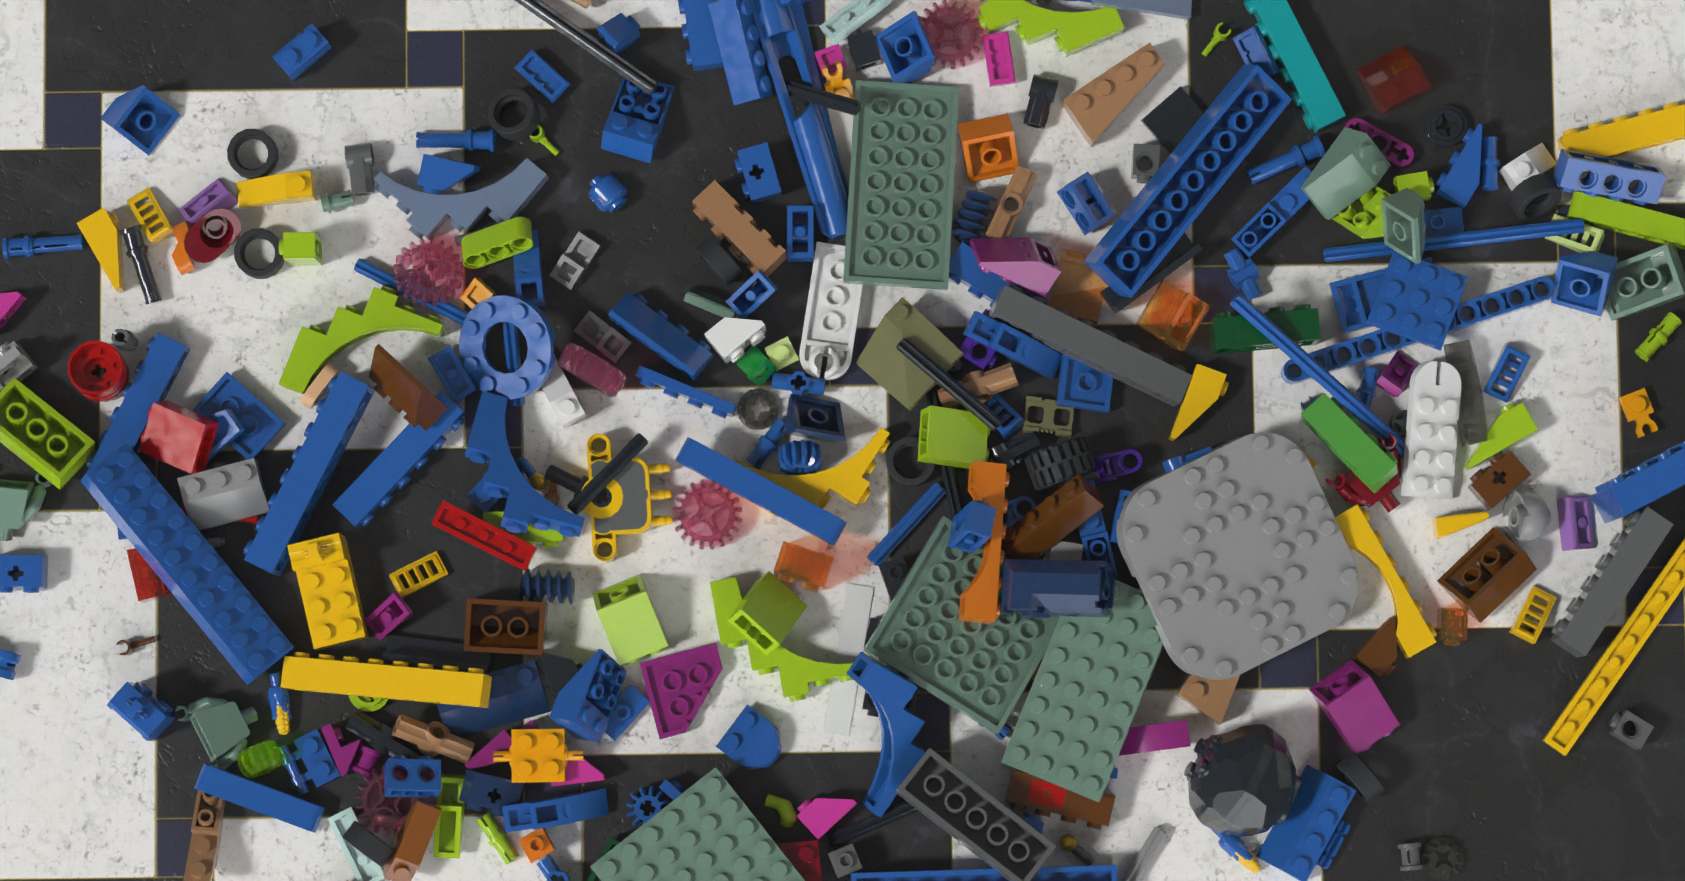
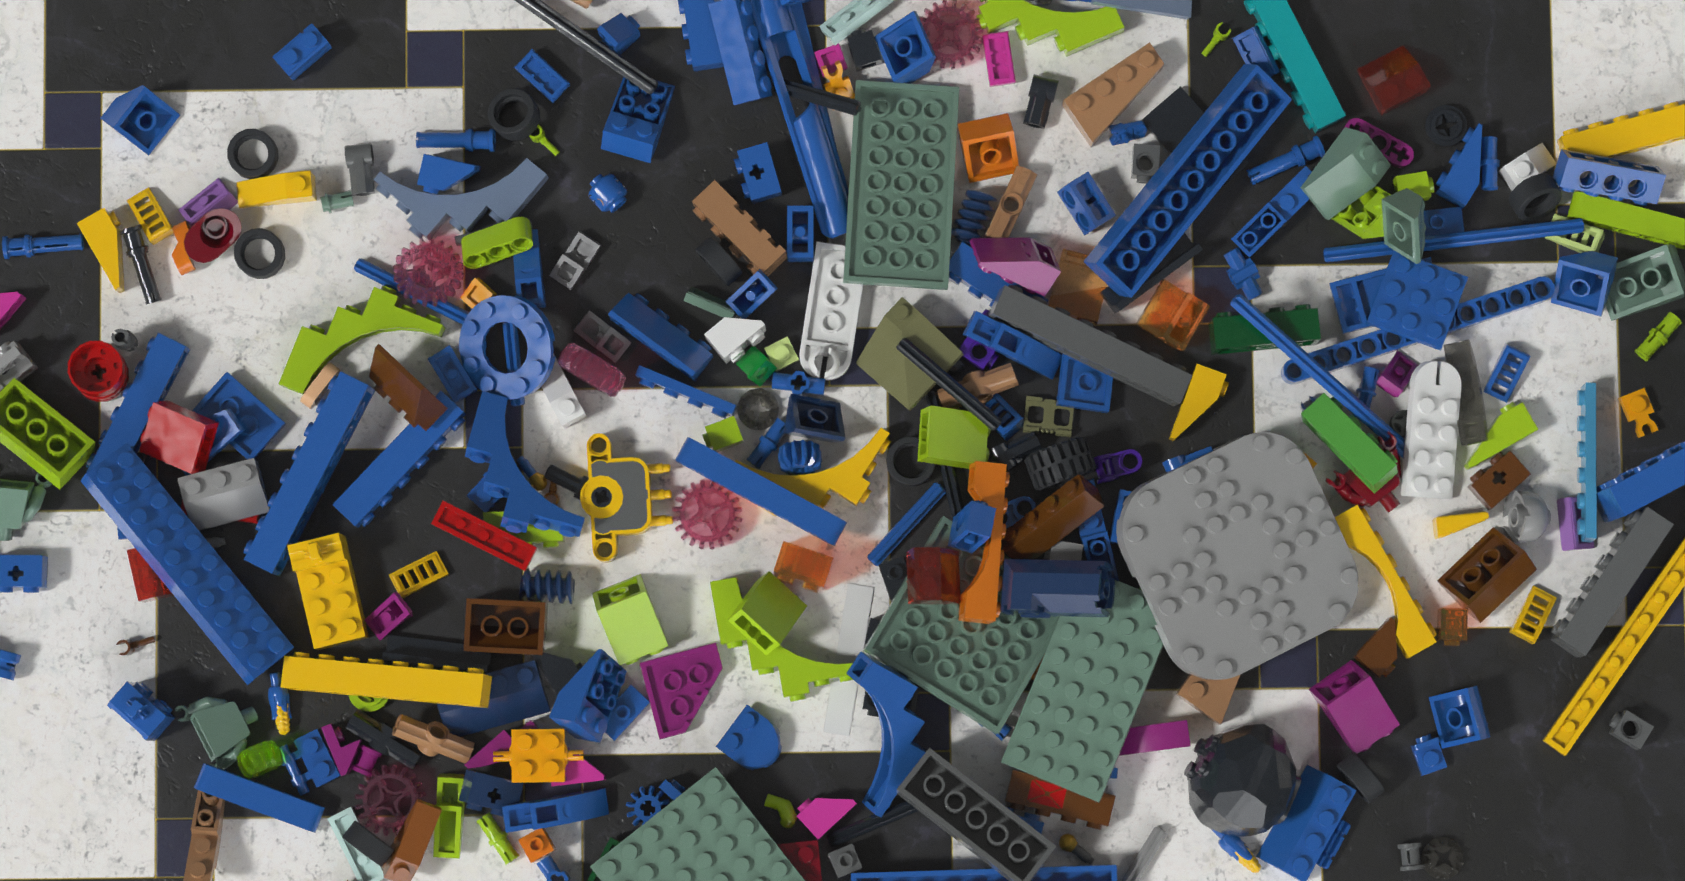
(301, 248): lime brick -> none
(413, 784): blue brick -> none
(607, 474): black axle -> none
(723, 434): none -> lime brick
(933, 576): none -> clear red slope
(1124, 133): none -> blue piece
(1428, 754): none -> blue bracket
(1459, 717): none -> blue brick
(1587, 472): none -> dark azure plate

